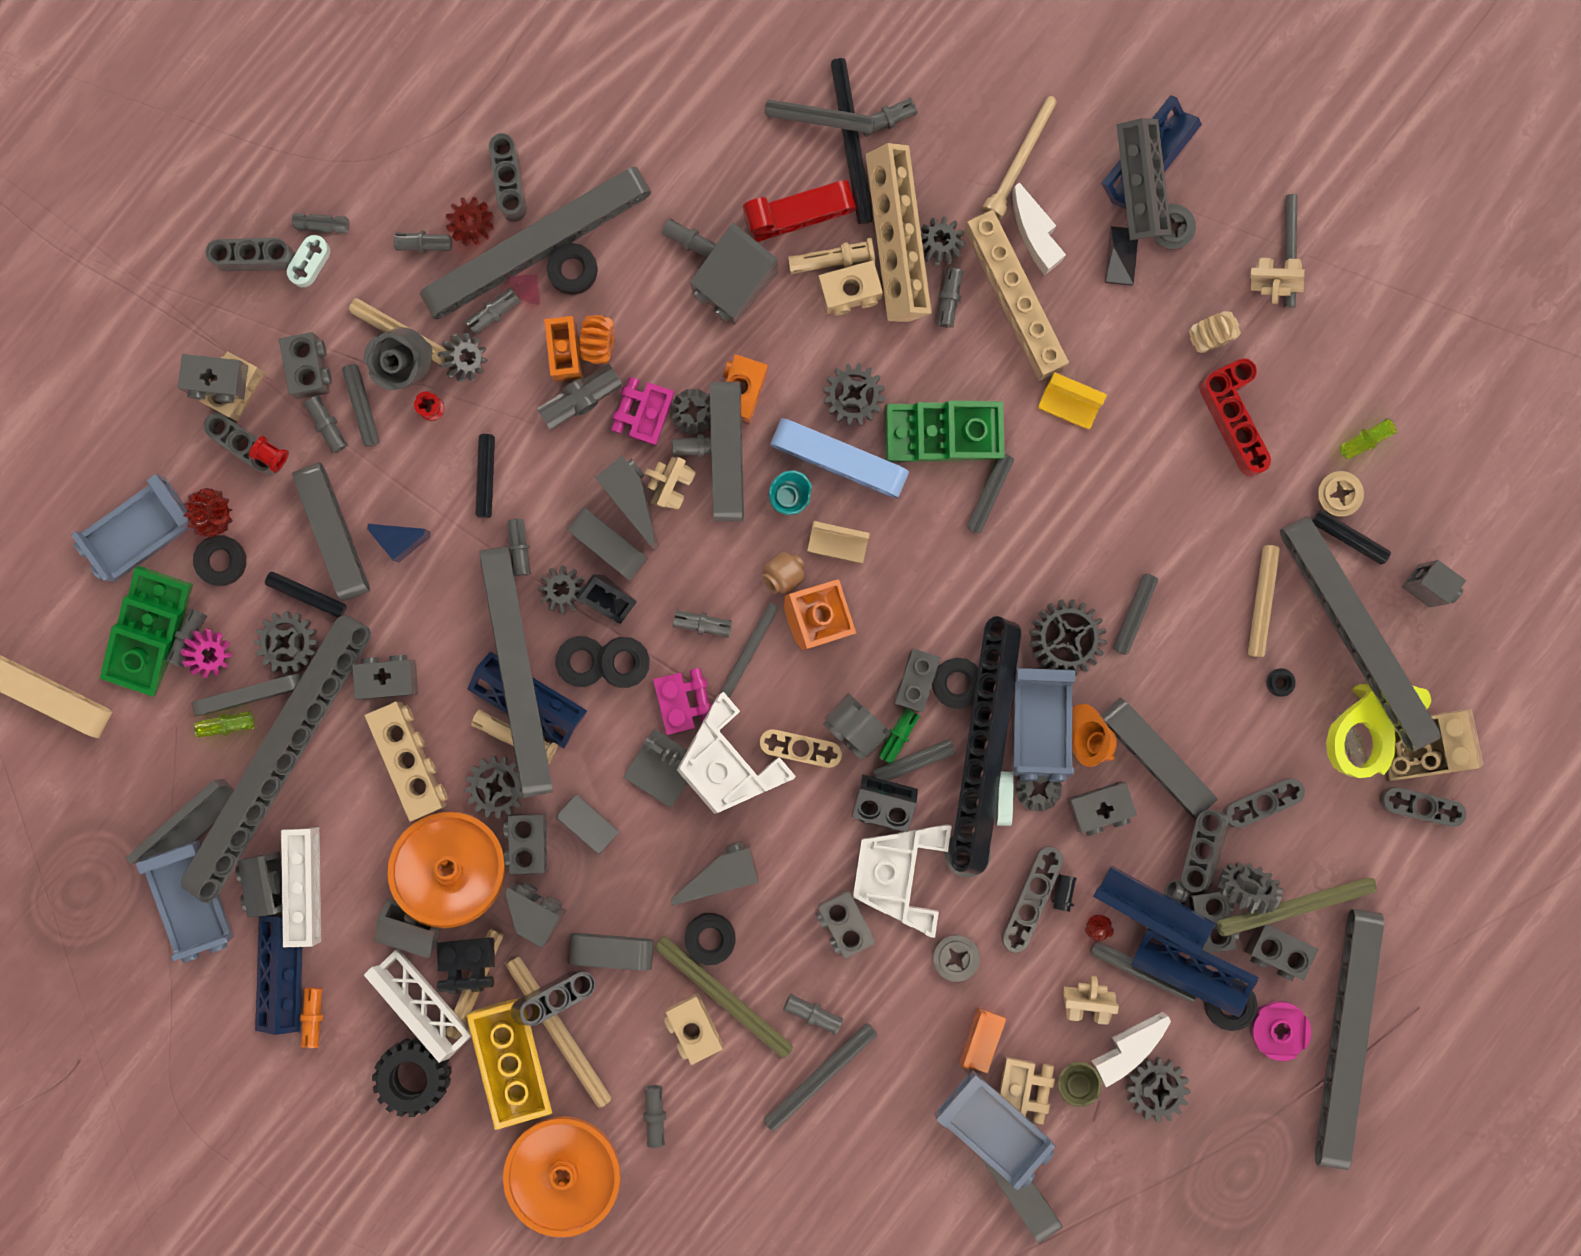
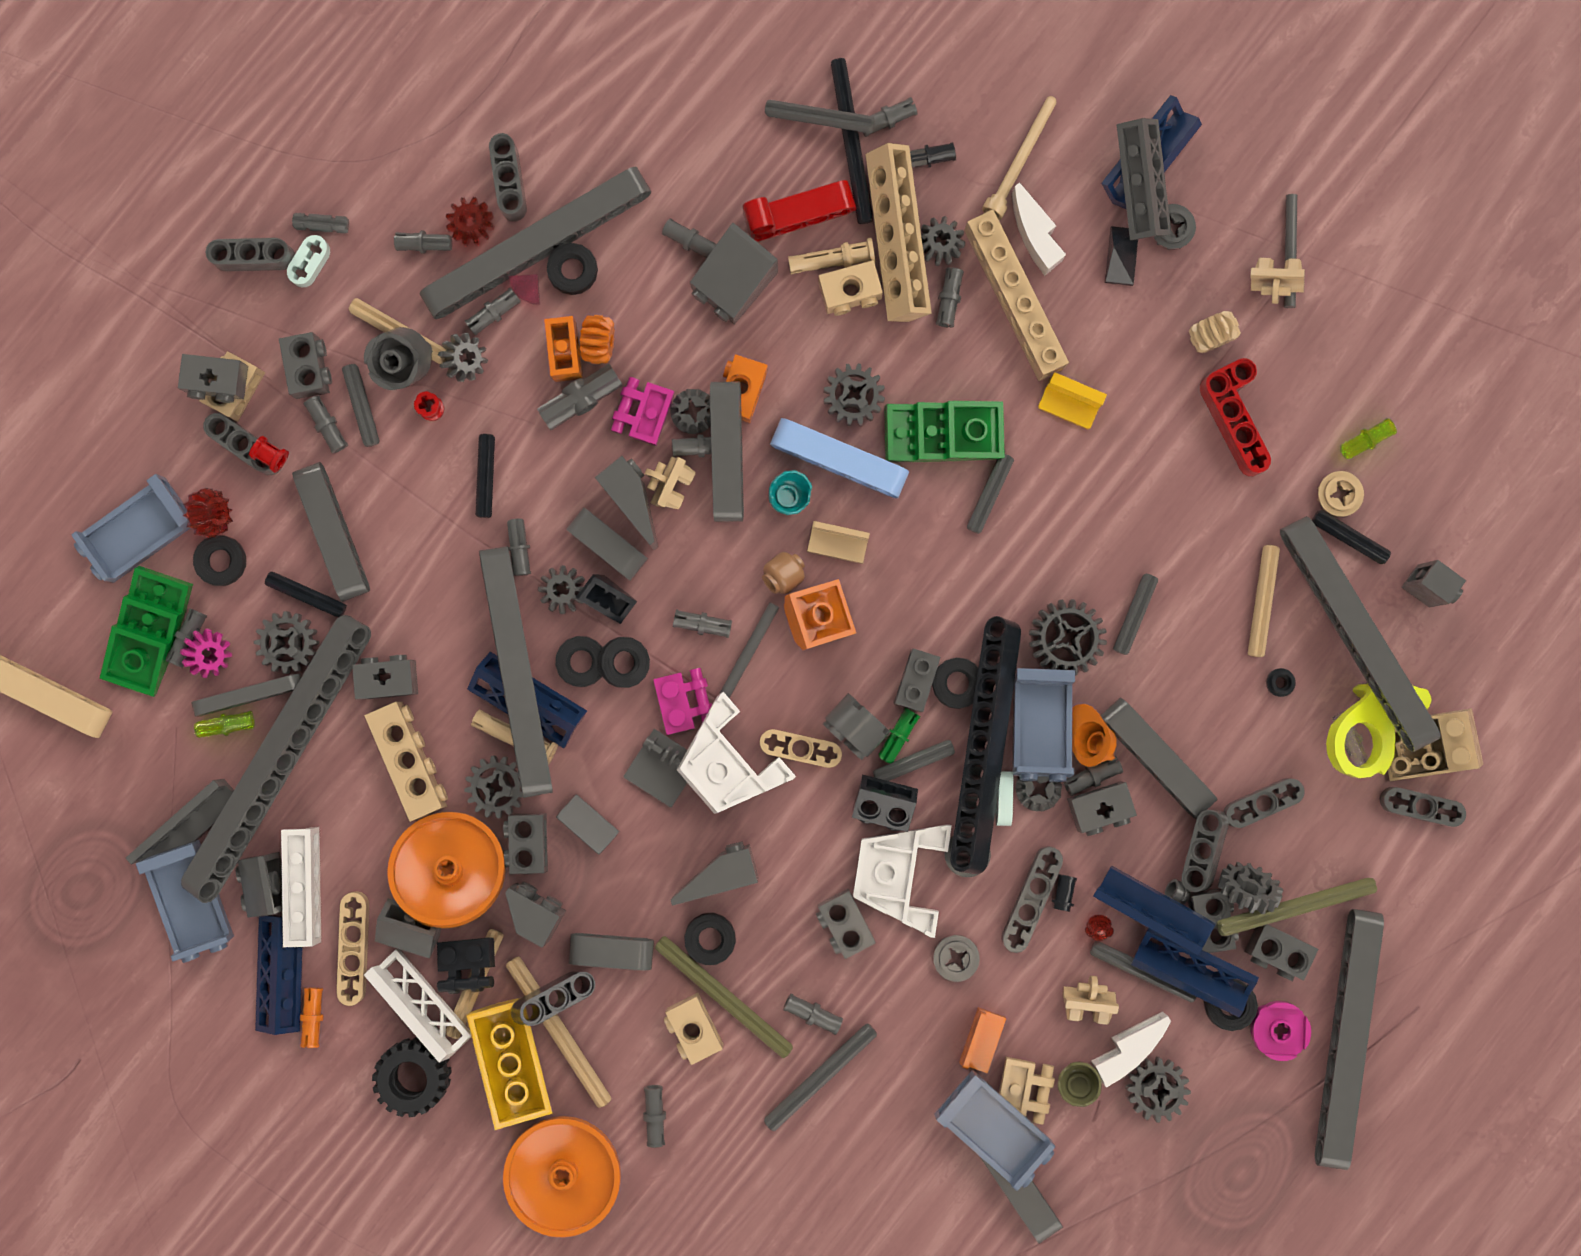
(348, 947): none -> tan beam
(398, 540): dark blue slope -> none
(932, 155): none -> black axle
(1093, 776): none -> dark grey pin

